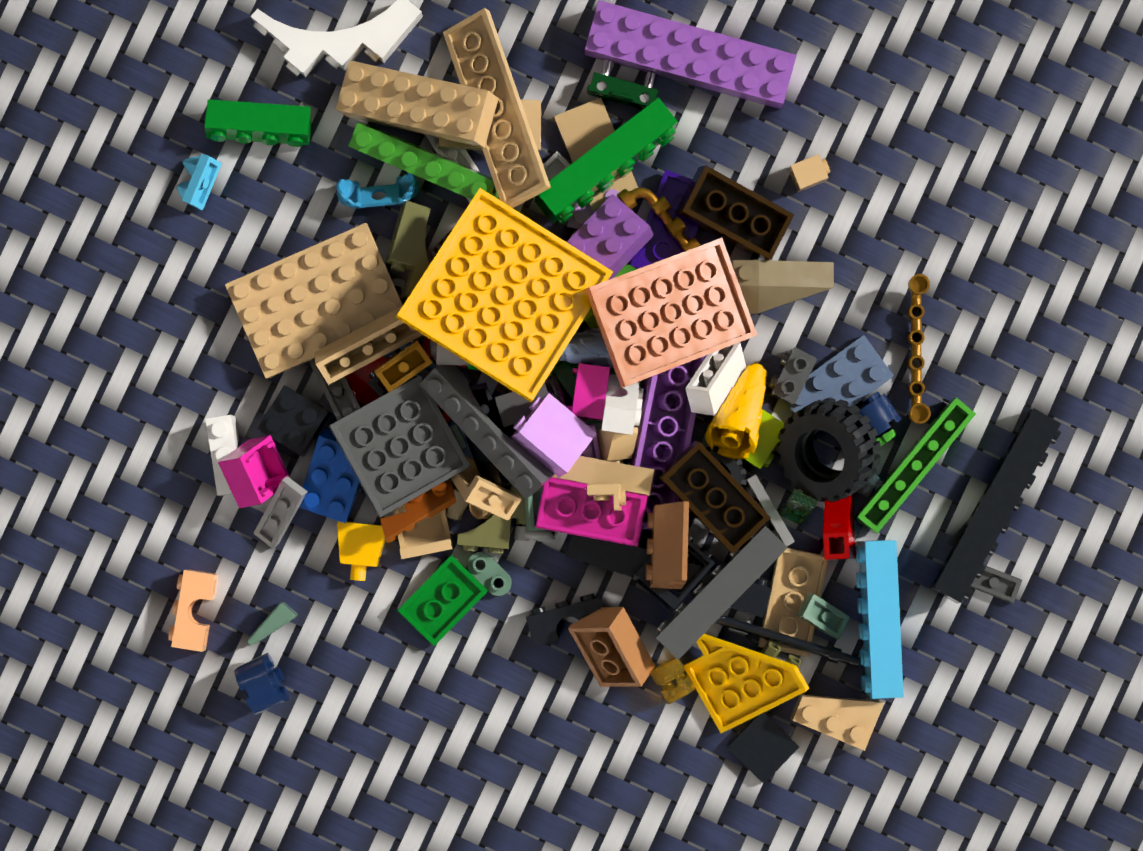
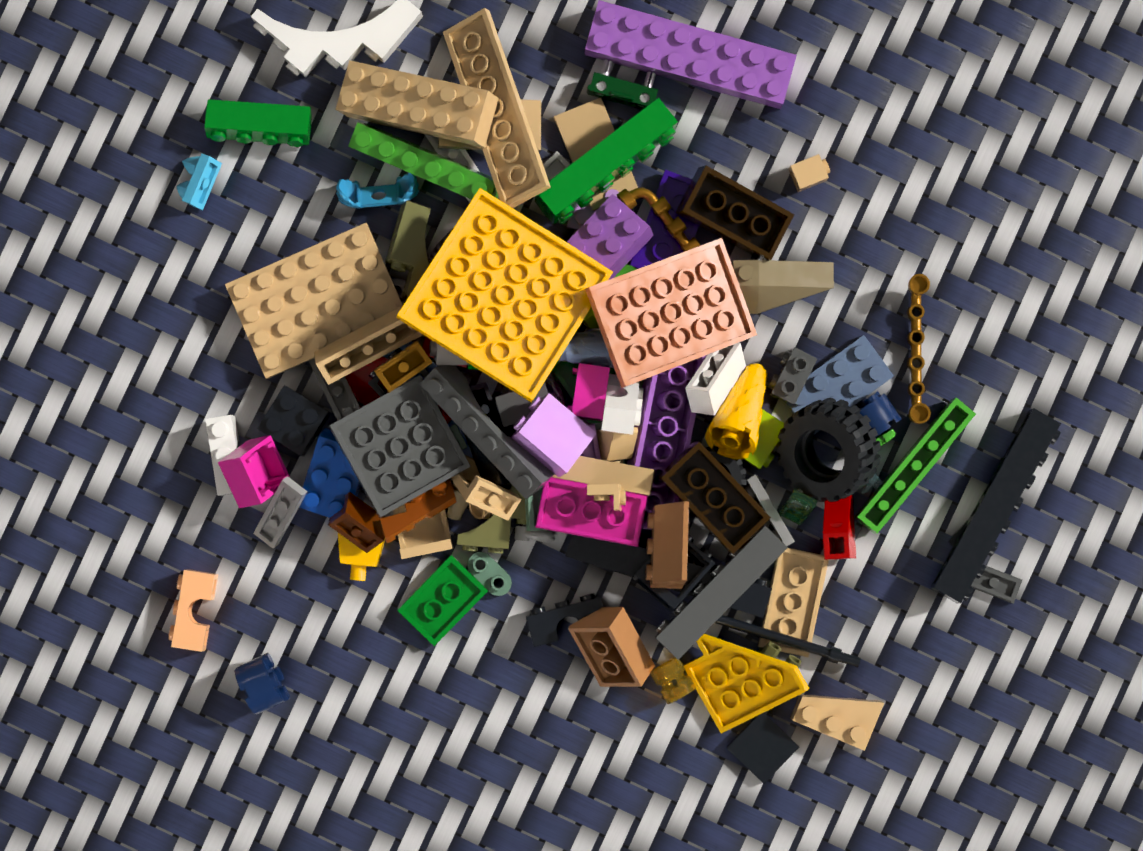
(279, 617): sand green slope -> none
(358, 523): none -> reddish brown panel
(823, 615): sand green plate -> none
(880, 619): medium azure brick -> none

